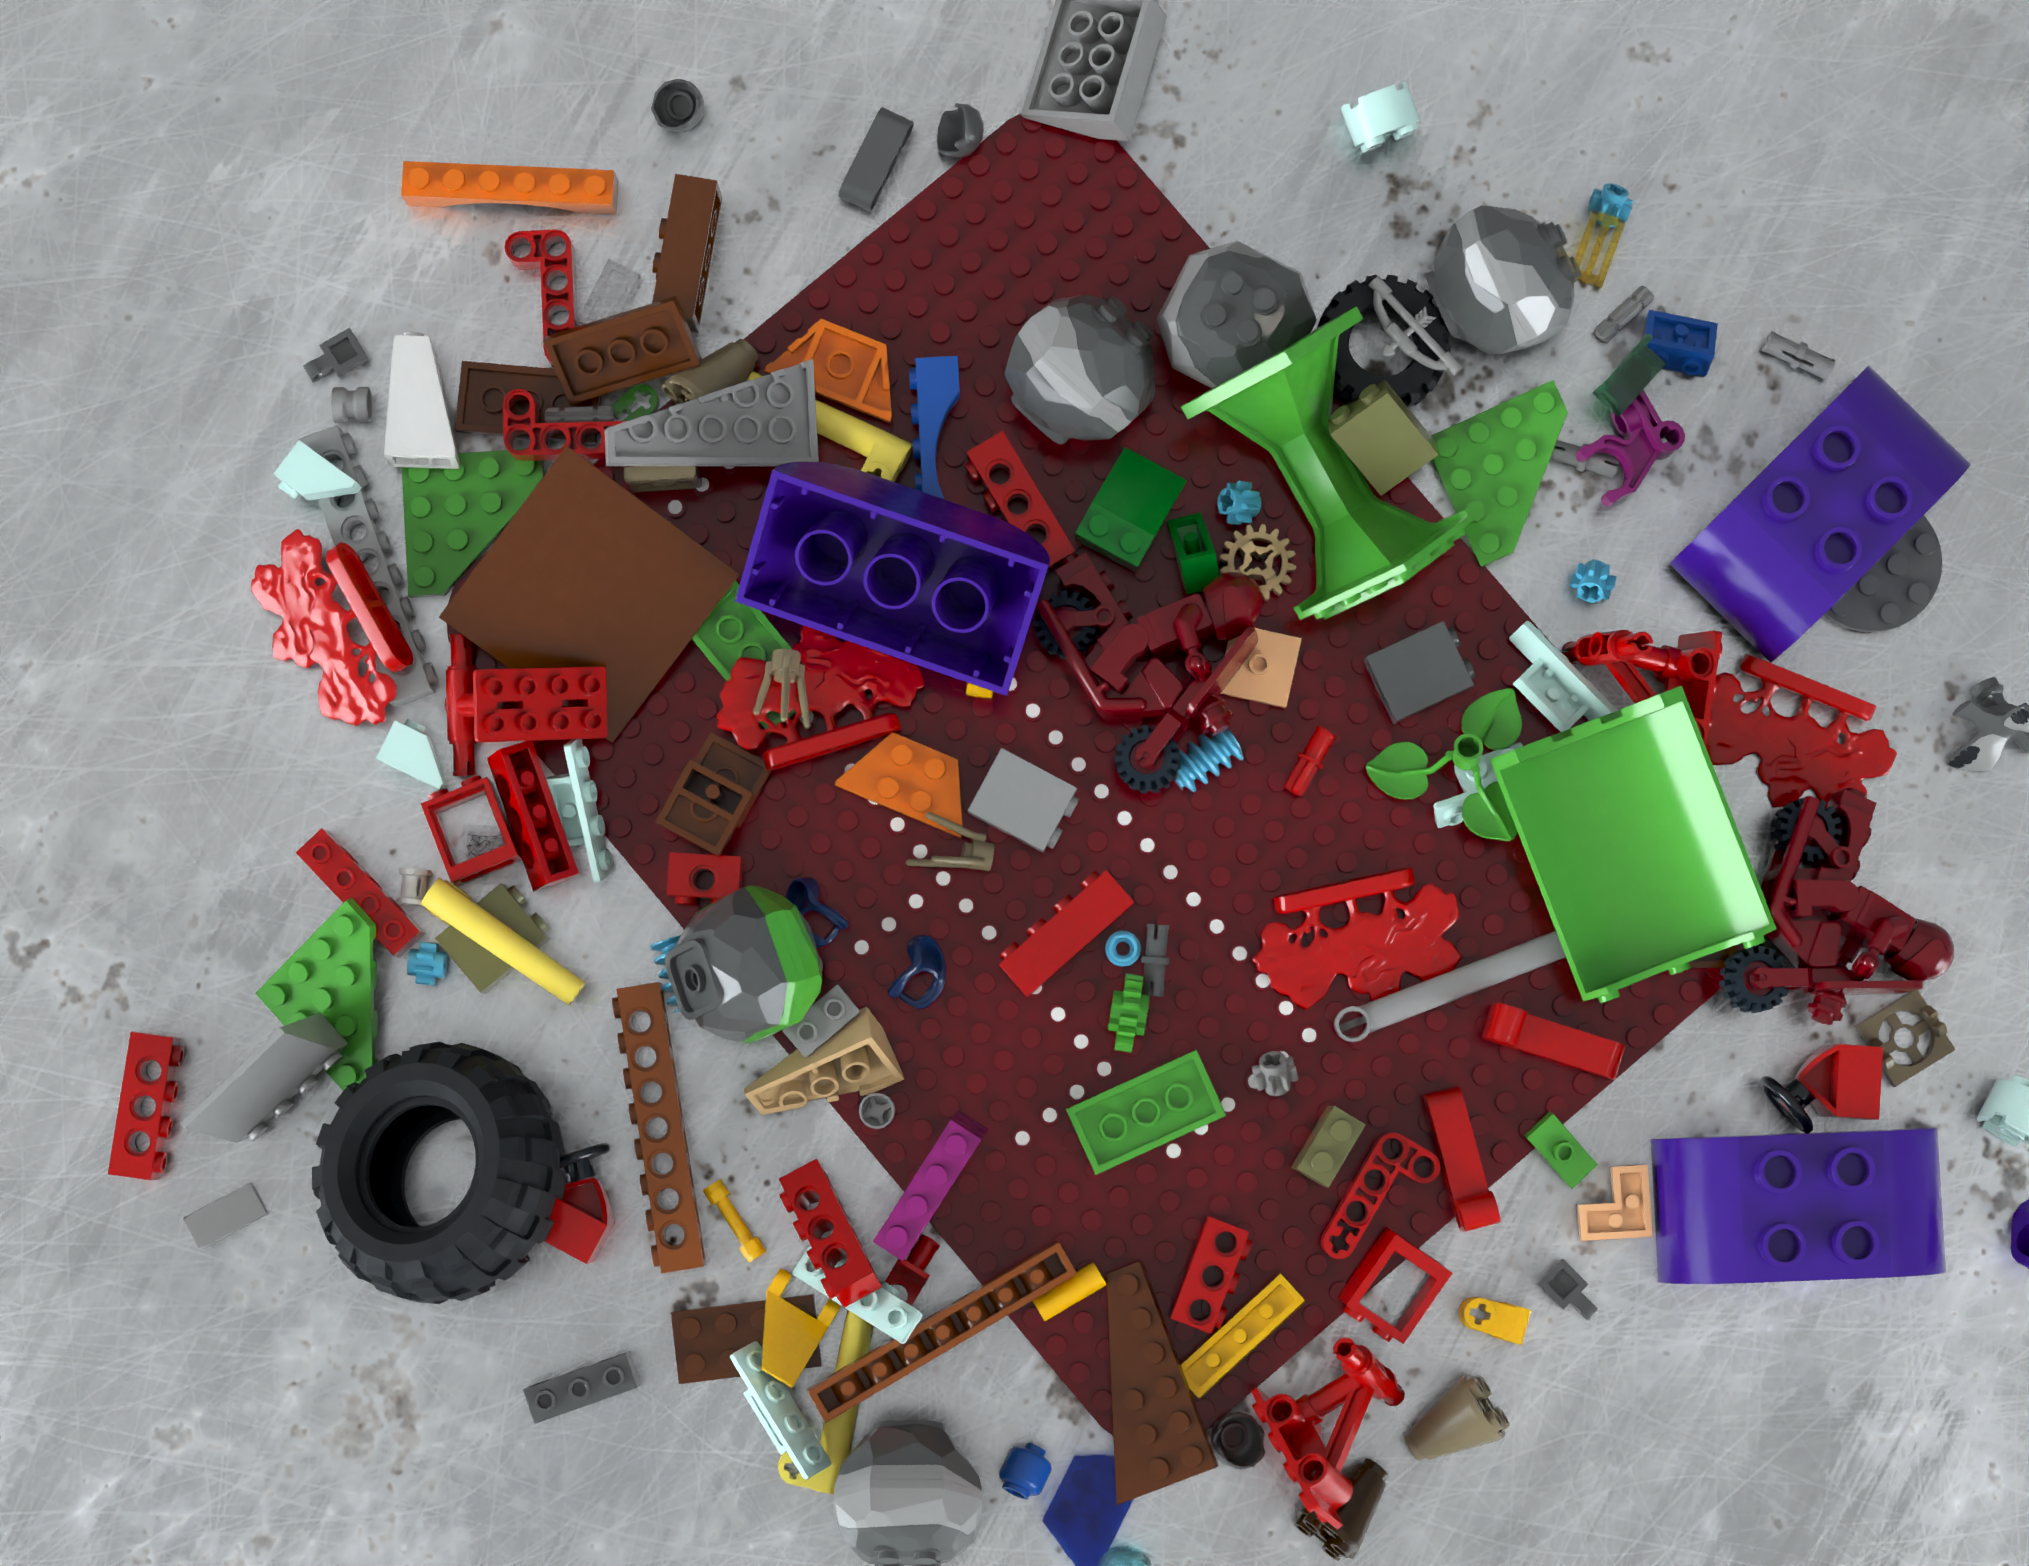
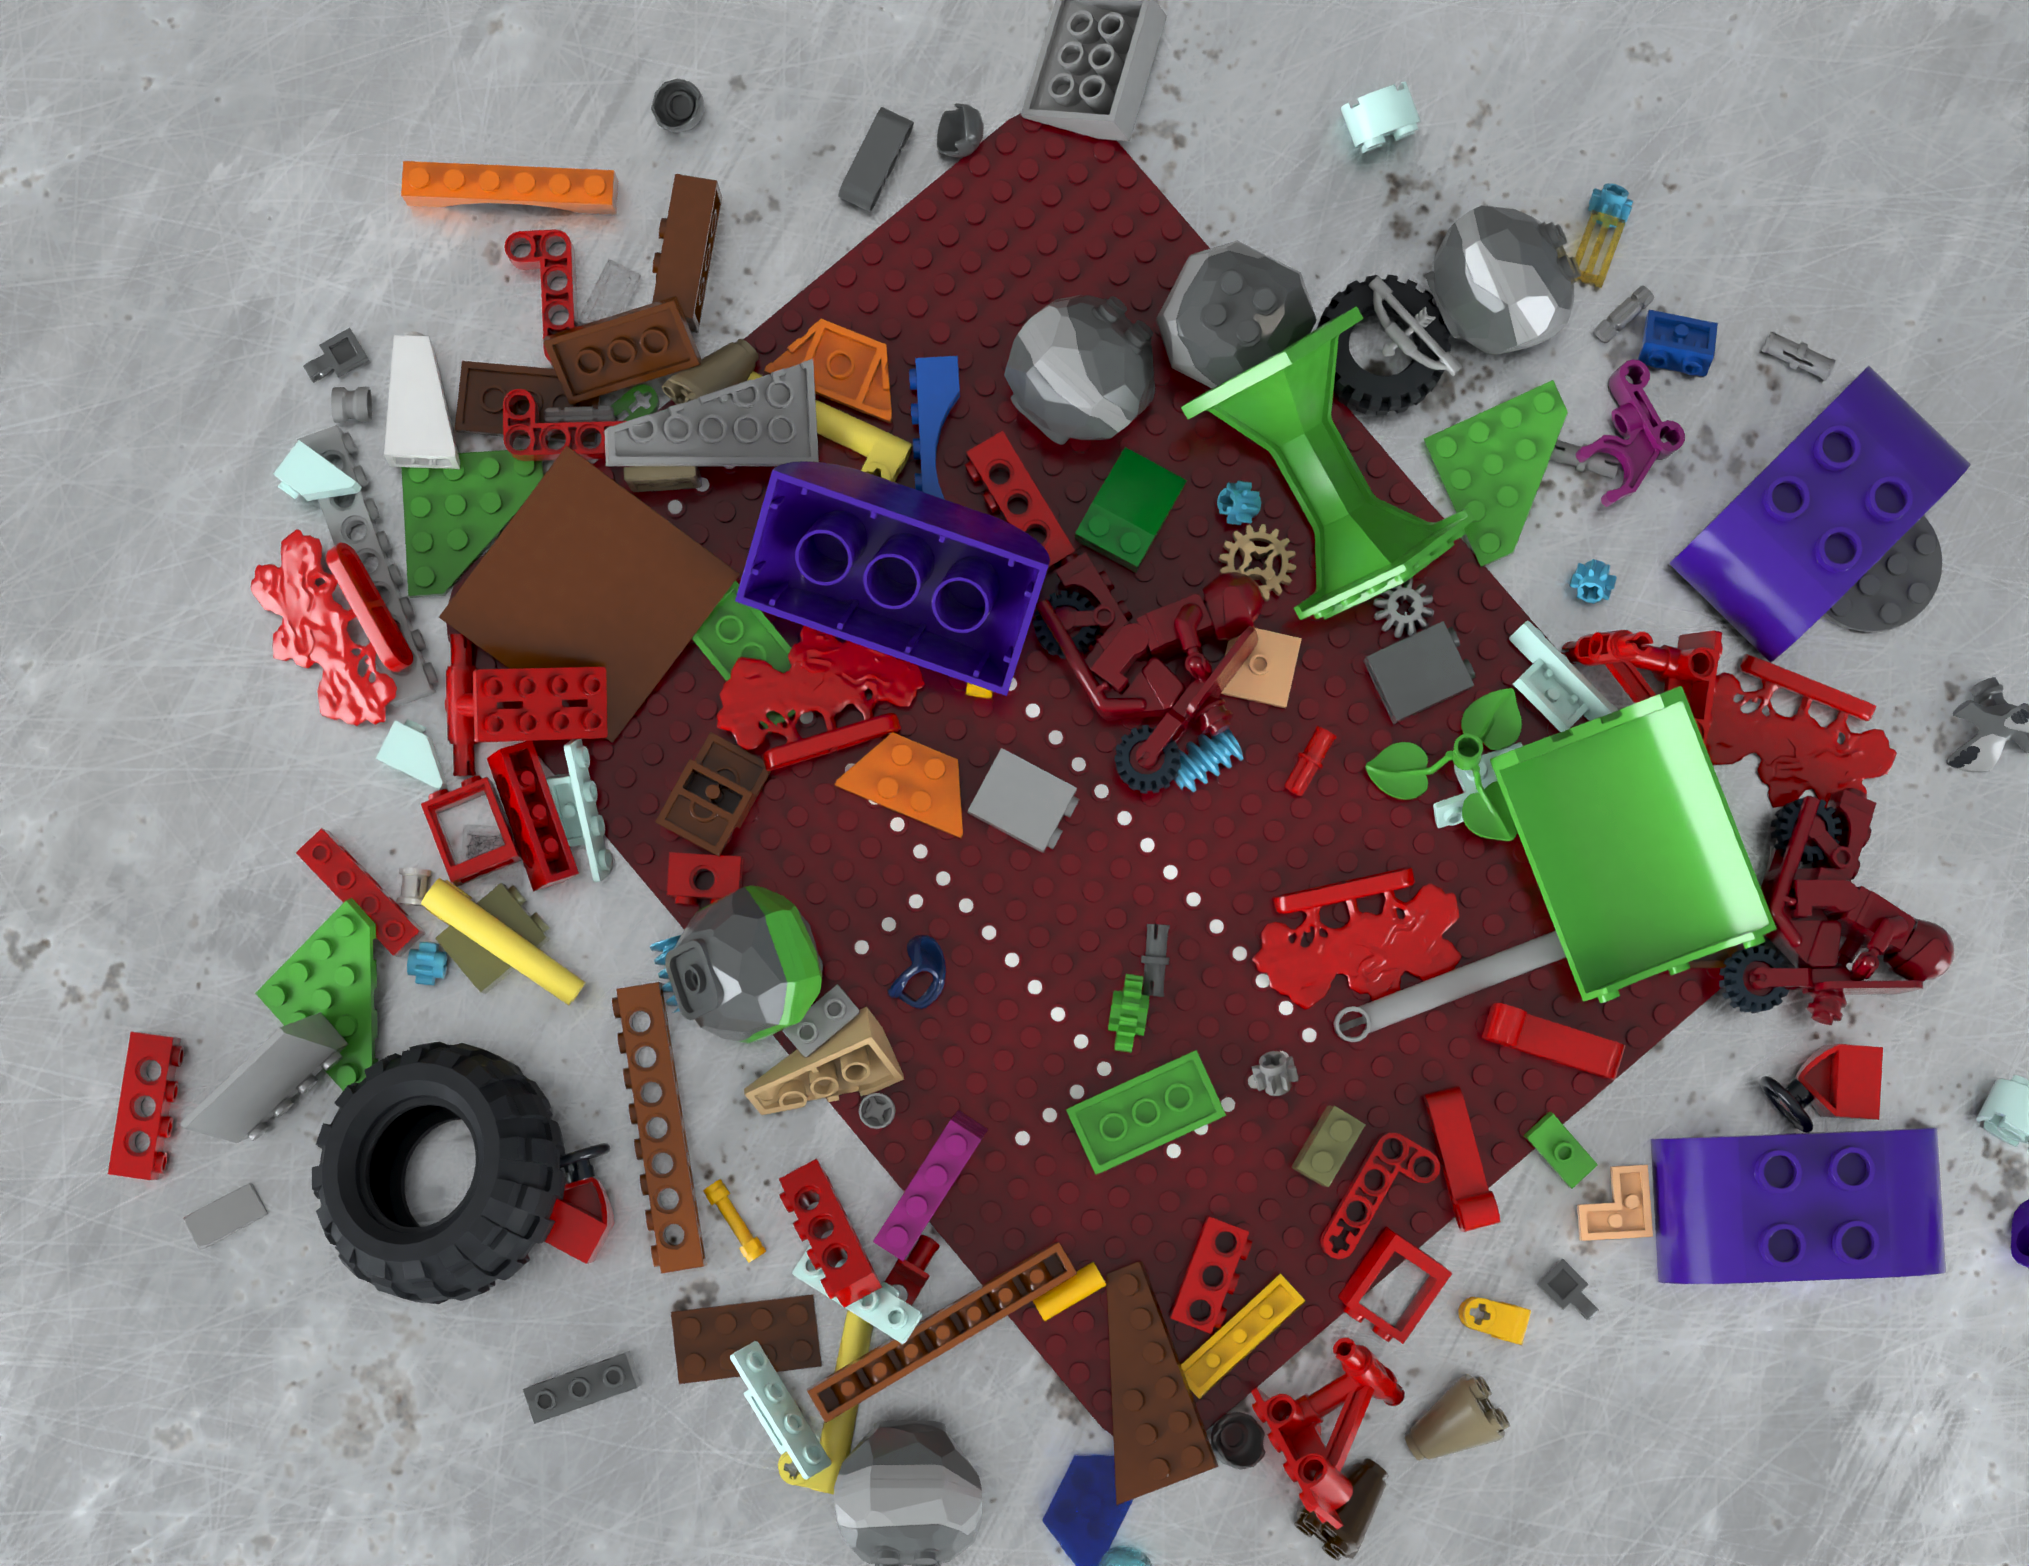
(786, 669): dark tan plant -> none
(790, 1333): yellow flag -> none
(804, 895): dark blue piece -> none
(974, 855): dark tan plant -> none
(1025, 1471): blue head -> none
(1066, 933): red brick -> none
(1131, 940): medium azure plate -> none
(1193, 552): green slope -> none
(1382, 437): olive brick -> none
(1416, 608): none -> light grey gear
(1629, 377): clear green panel -> none
(1940, 1043): dark tan piece -> none

